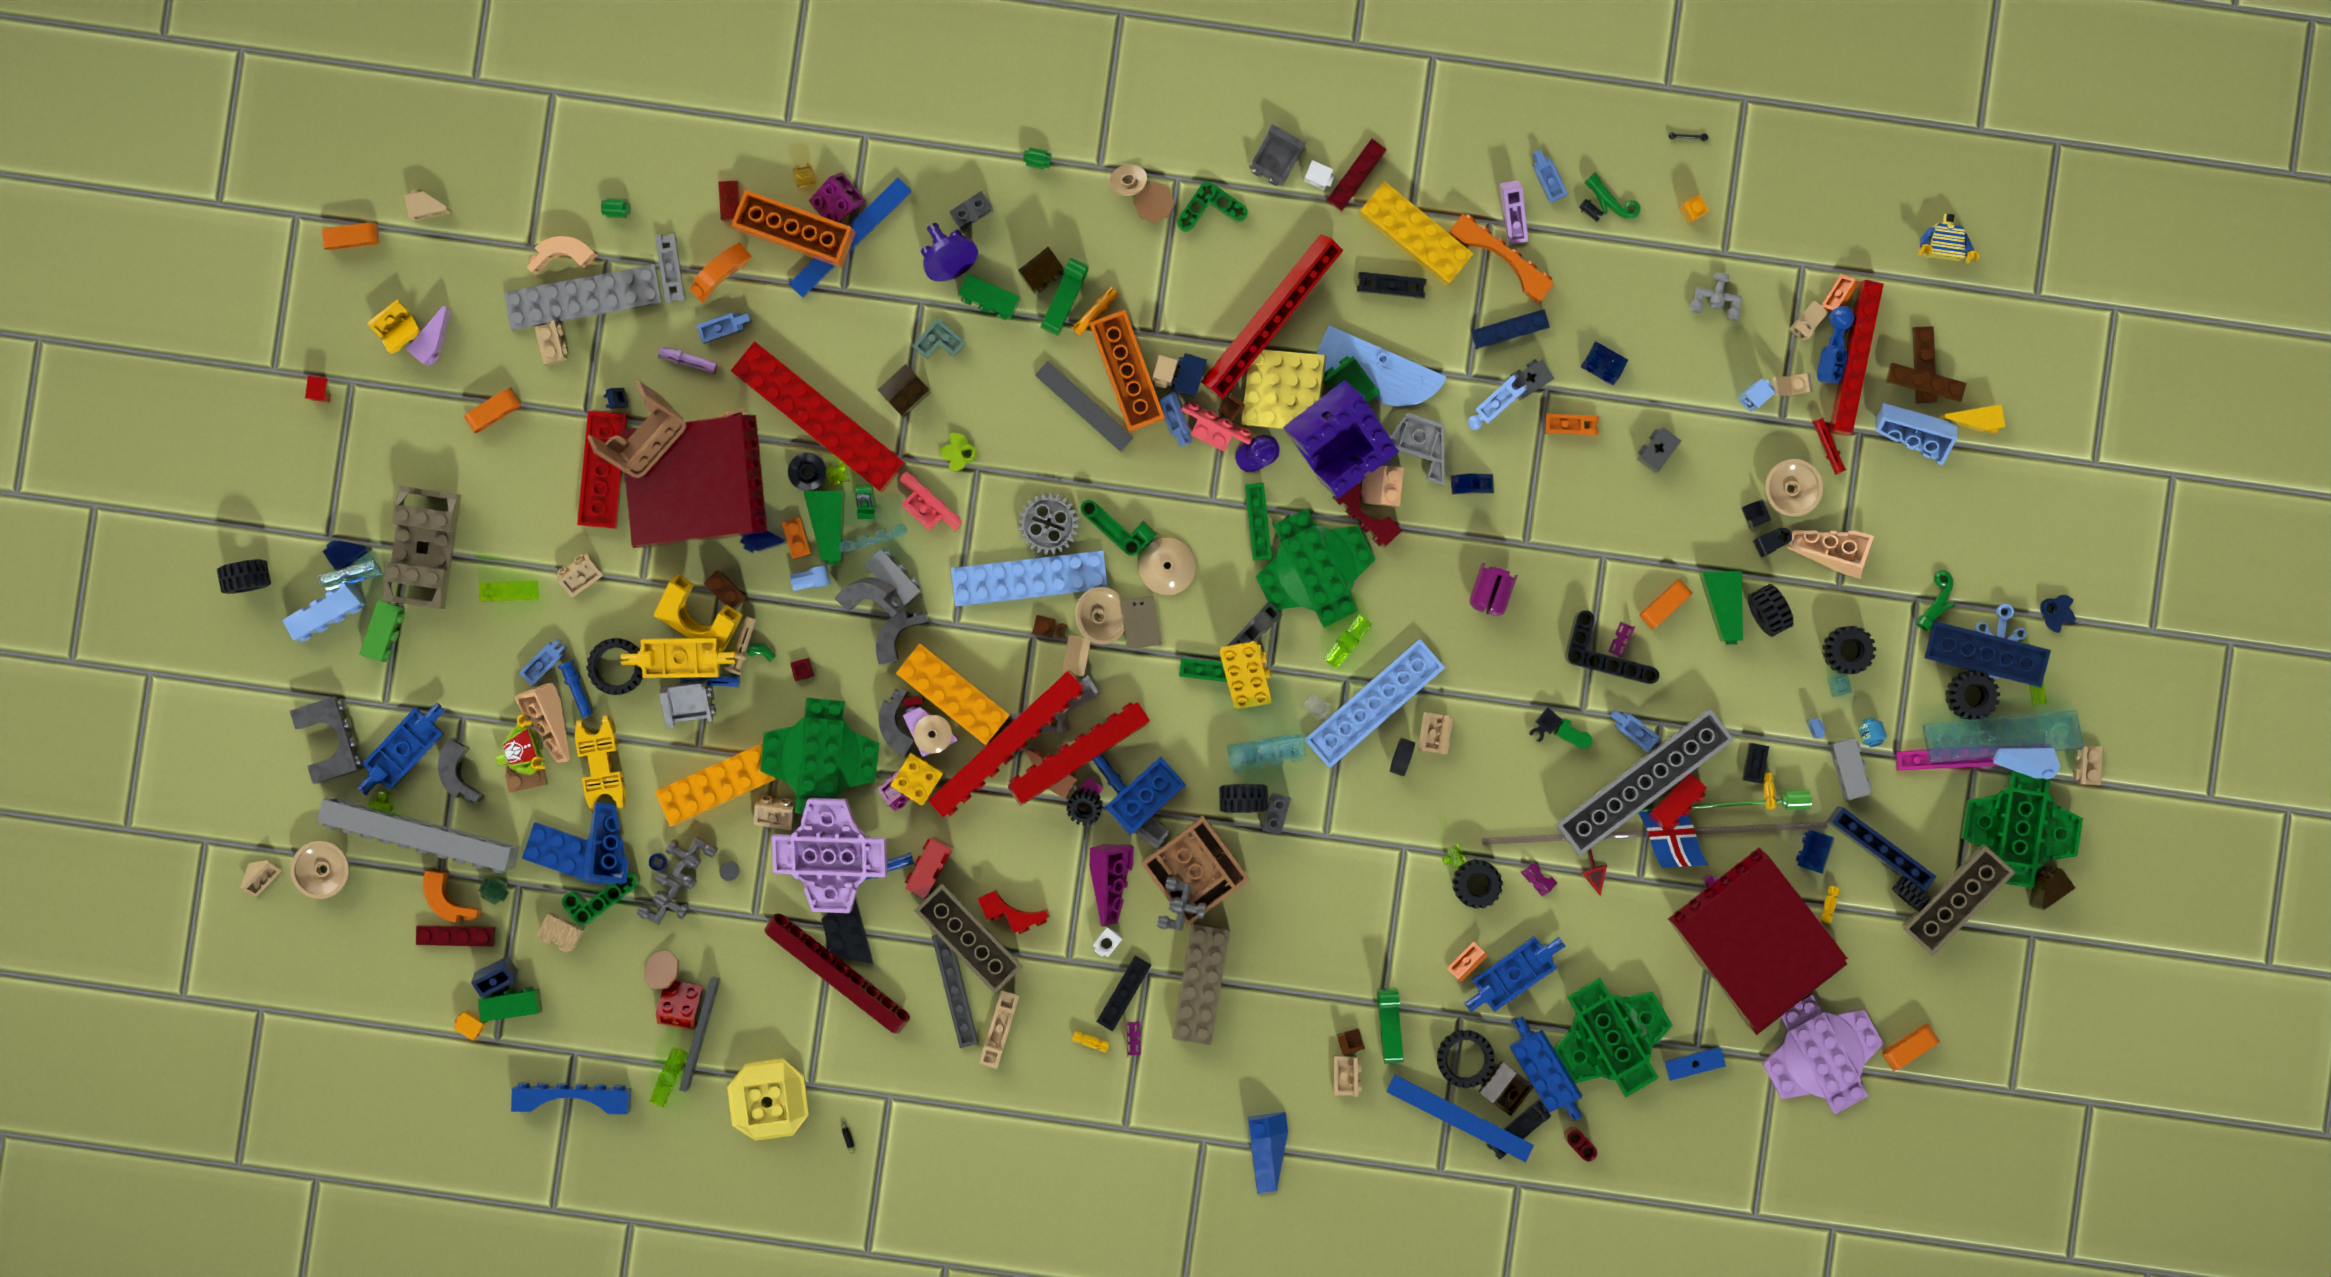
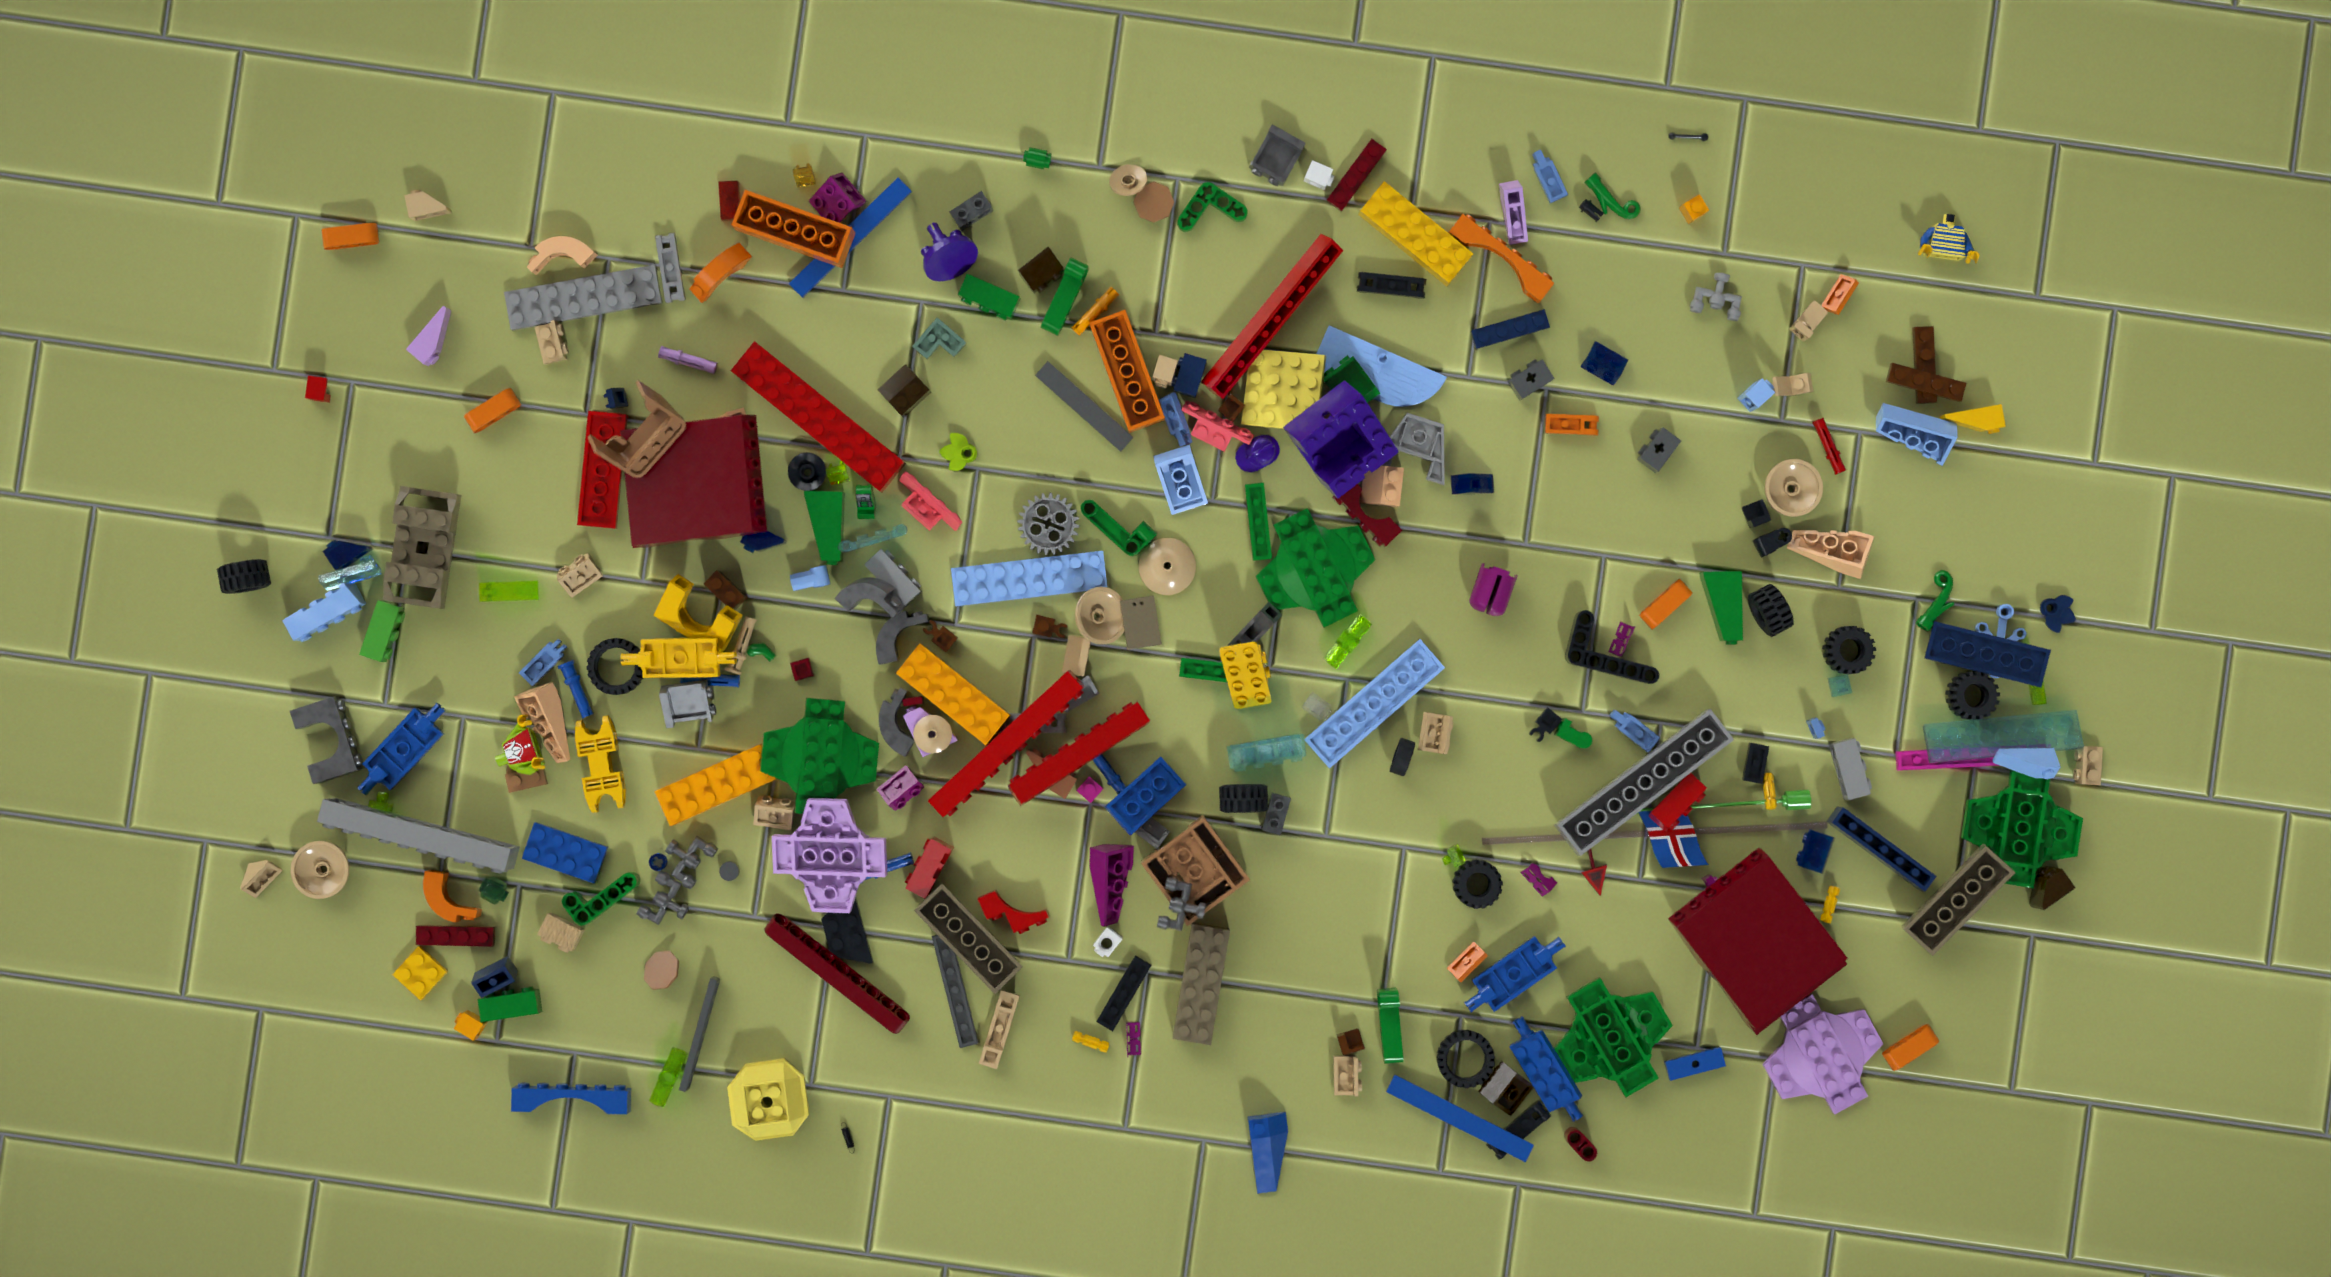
(394, 326): yellow bracket -> none
(420, 973): none -> yellow plate
(449, 771): flat silver arch -> none
(605, 854): blue wedge -> none
(615, 208): green brick -> none
(679, 1005): red bracket -> none
(722, 326): medium blue hinge -> none
(796, 538): orange plate -> none
(917, 778): yellow bracket -> none
(942, 638): none -> reddish brown plate
(1090, 798): black tyre -> none
(1180, 479): none -> light blue slope
(1496, 403): light blue plate -> none
(1834, 356): blue beam -> none
(1858, 351): red brick -> none
(1872, 732): dark azure head -> none
(1910, 893): black tyre -> none

